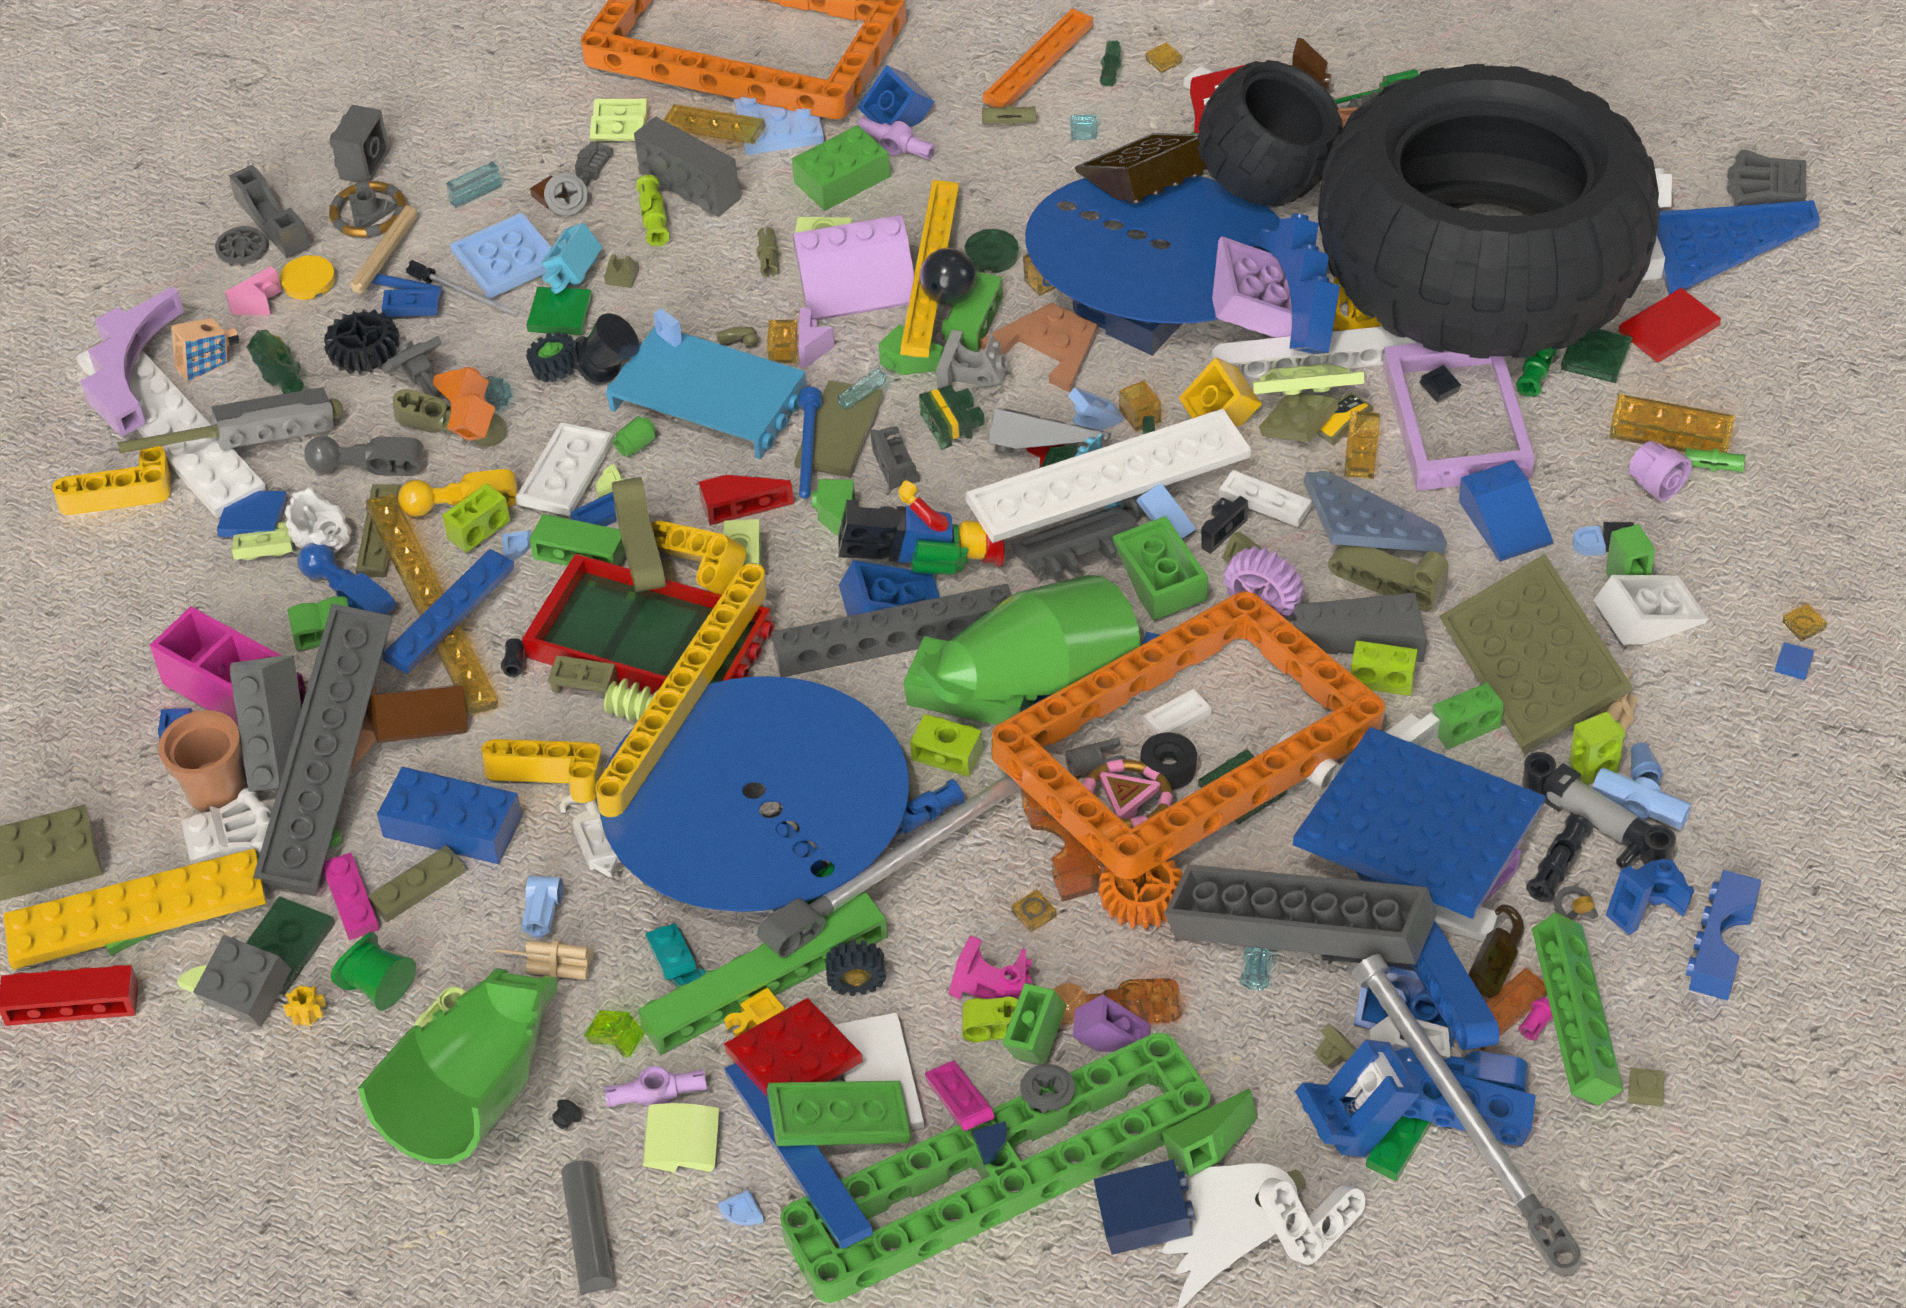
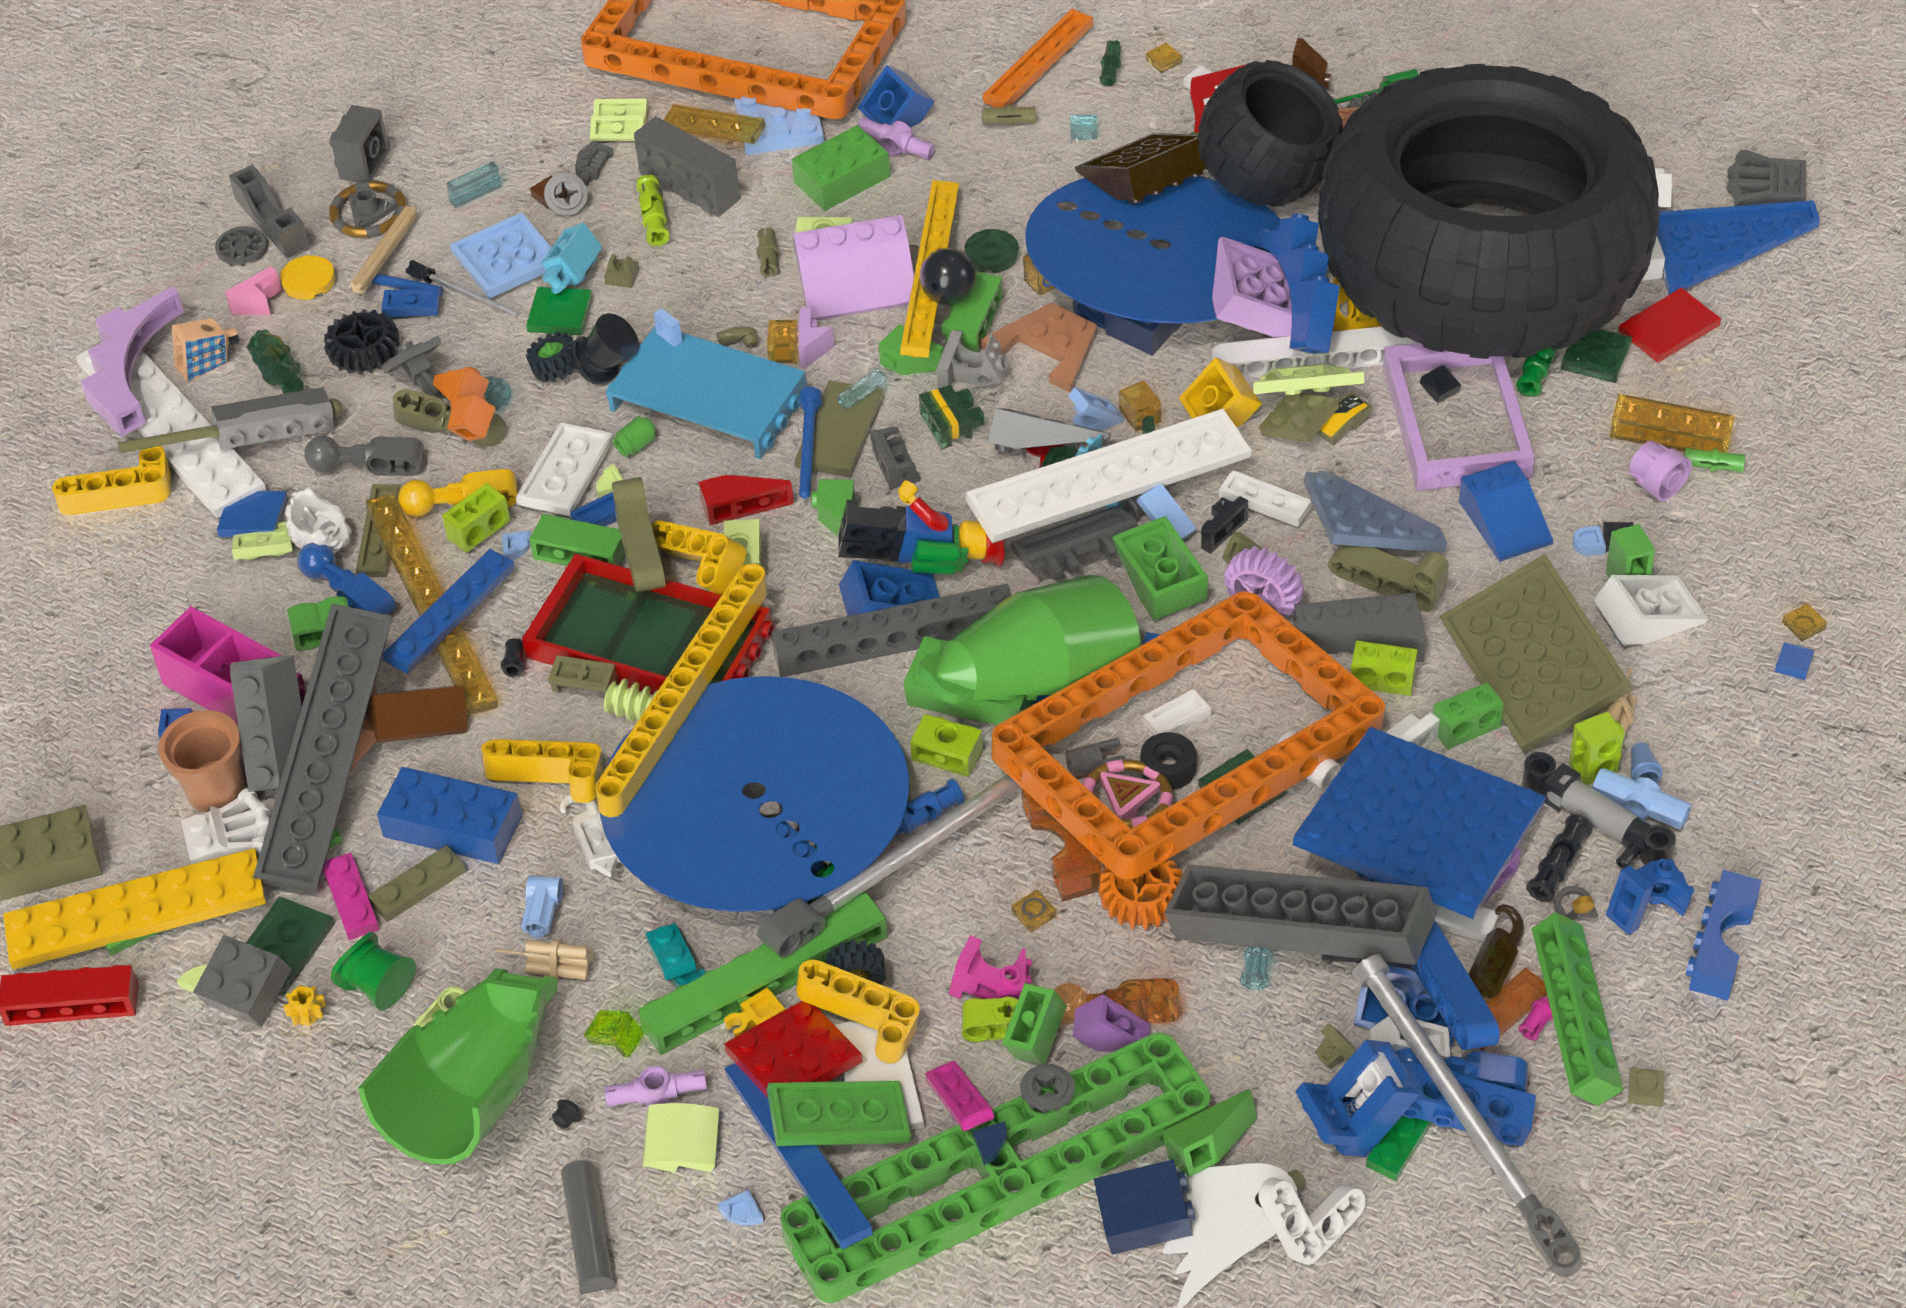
(864, 1002): none -> yellow beam
(1362, 444): clear yellow panel -> none

